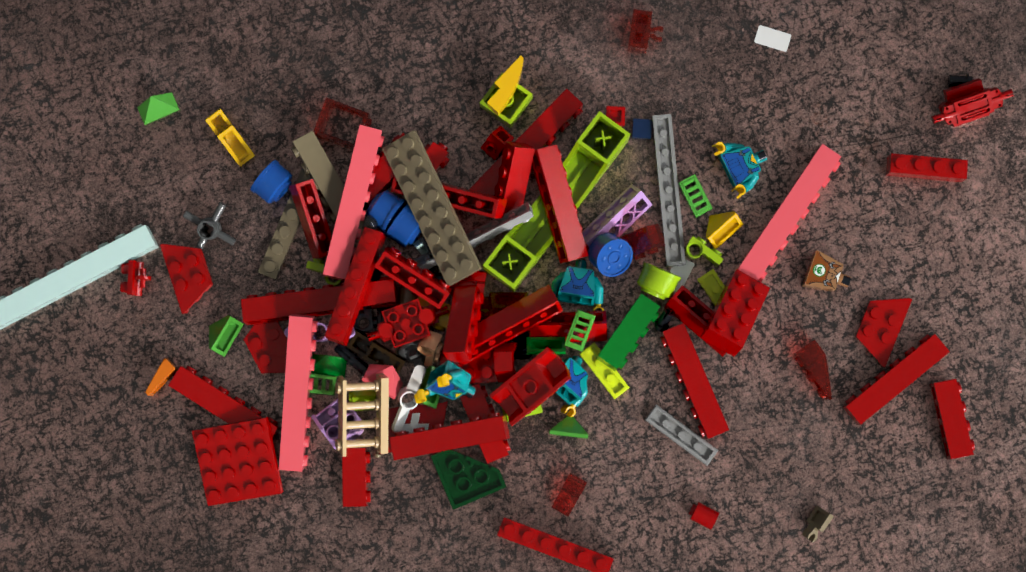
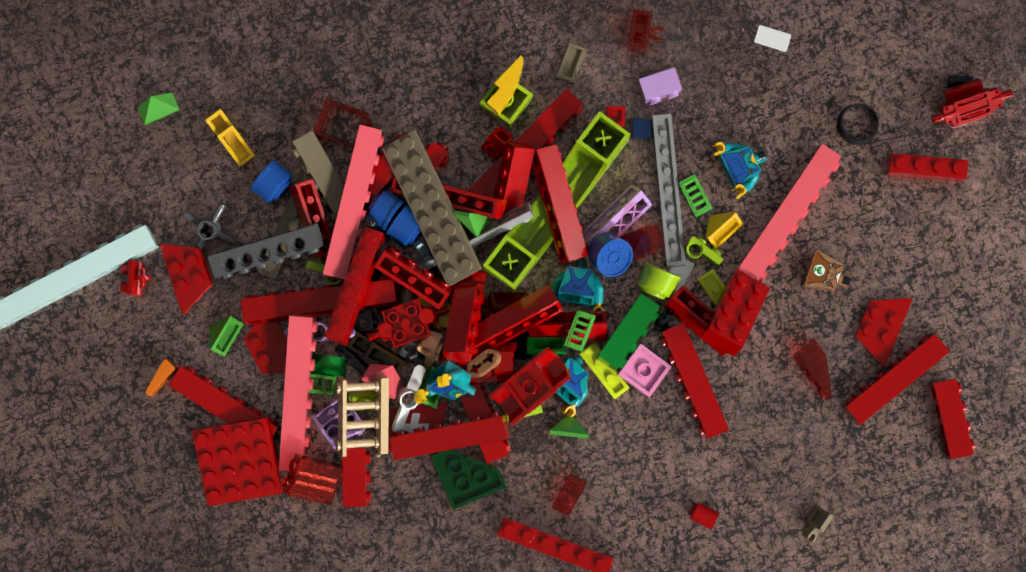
(309, 234): none -> dark grey brick
(312, 479): none -> clear red brick
(474, 222): none -> bright green slope
(481, 360): none -> medium nougat beam
(571, 62): none -> dark tan tile
(644, 370): none -> bright pink plate
(659, 86): none -> lavender brick
(681, 435): light grey tile -> none
(848, 138): none -> black tyre

